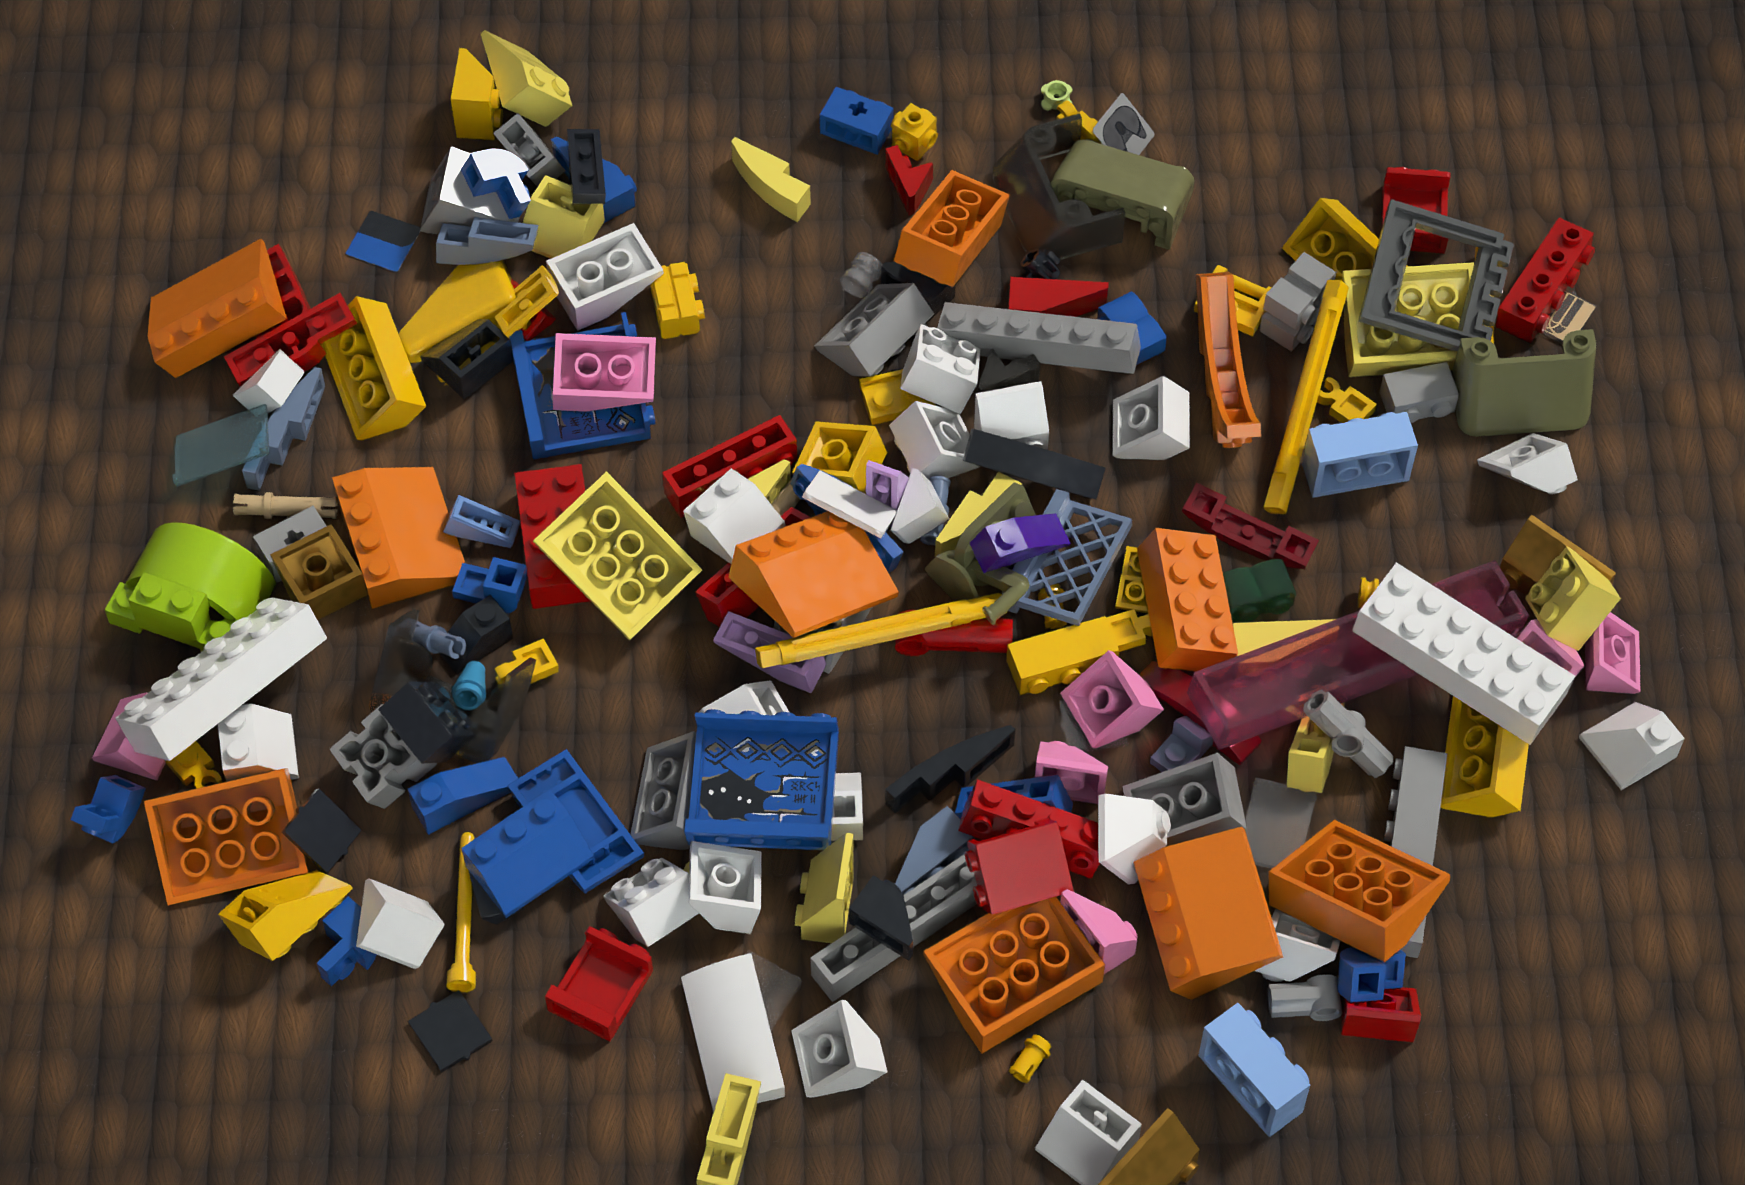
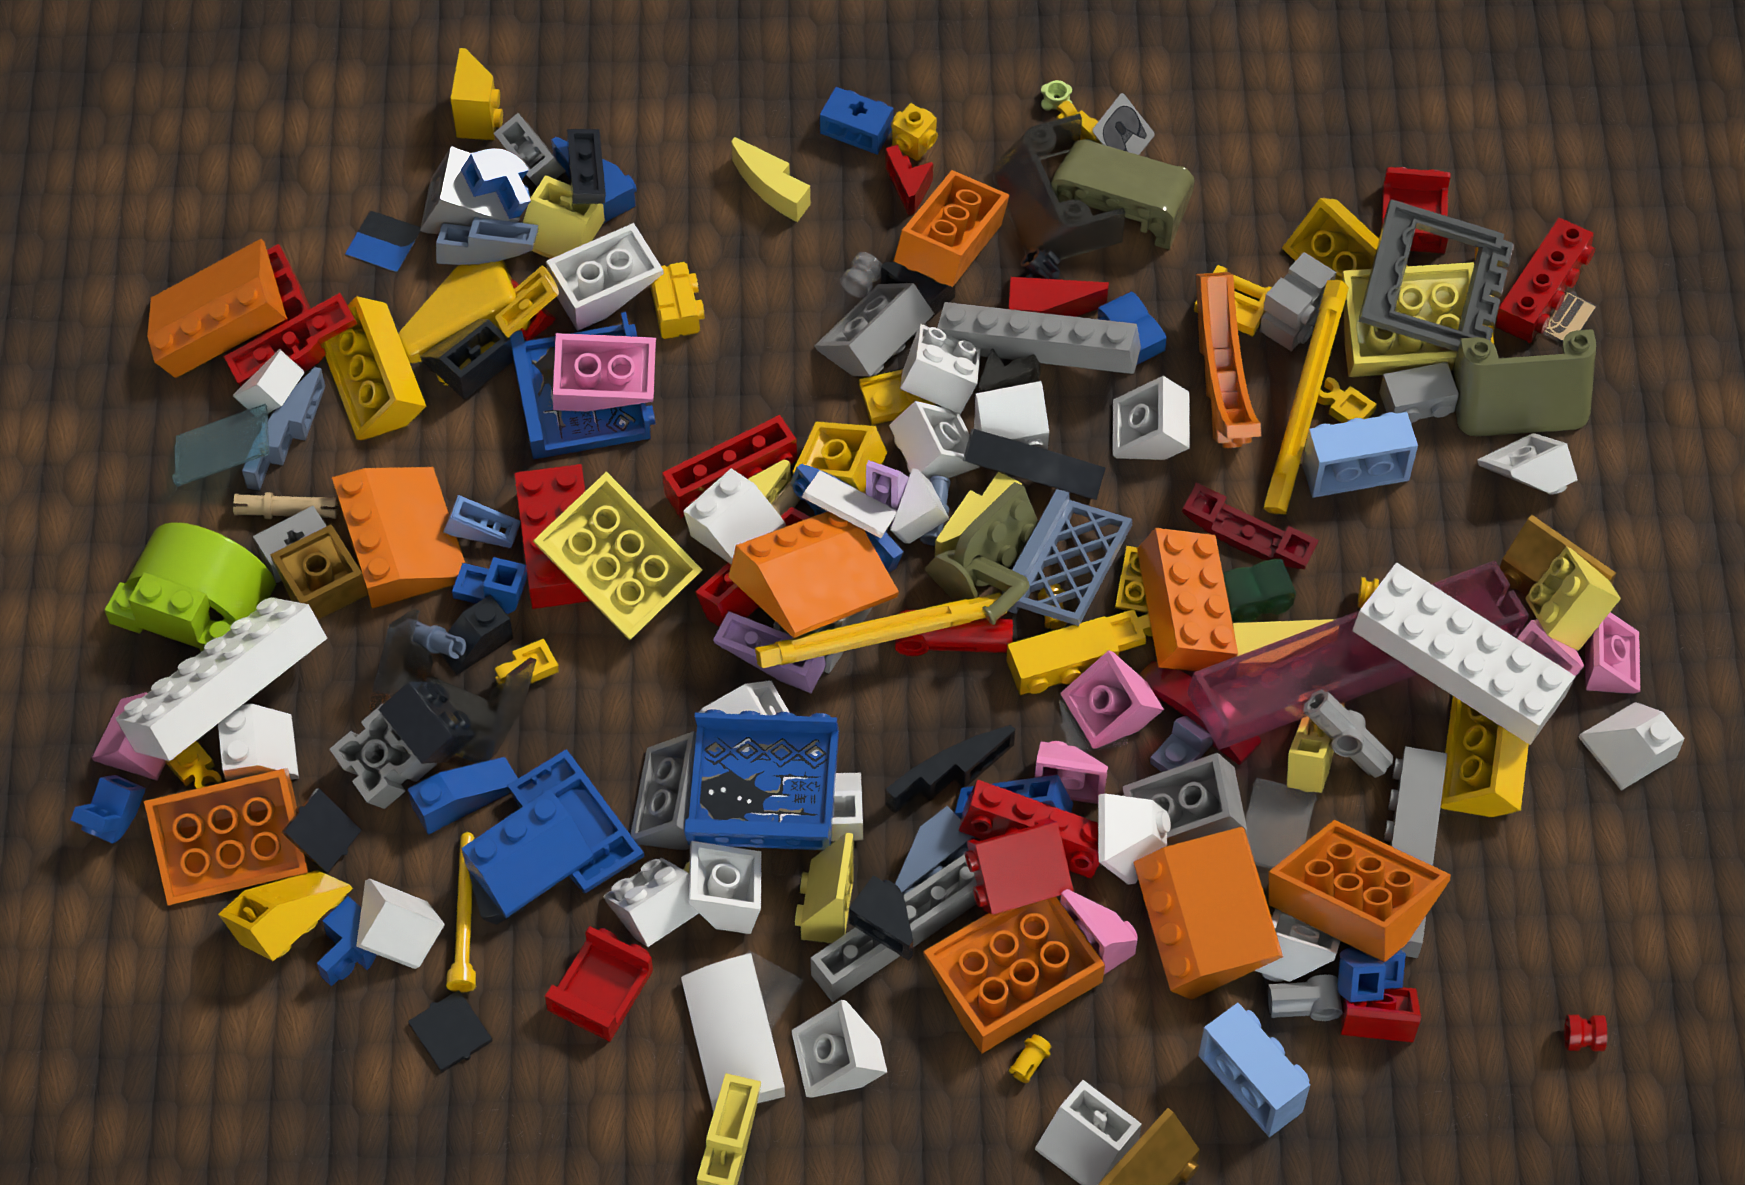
(470, 687): dark azure cone -> none
(525, 81): light yellow slope -> none
(1018, 540): dark purple slope -> none
(1584, 1032): none -> red wheel

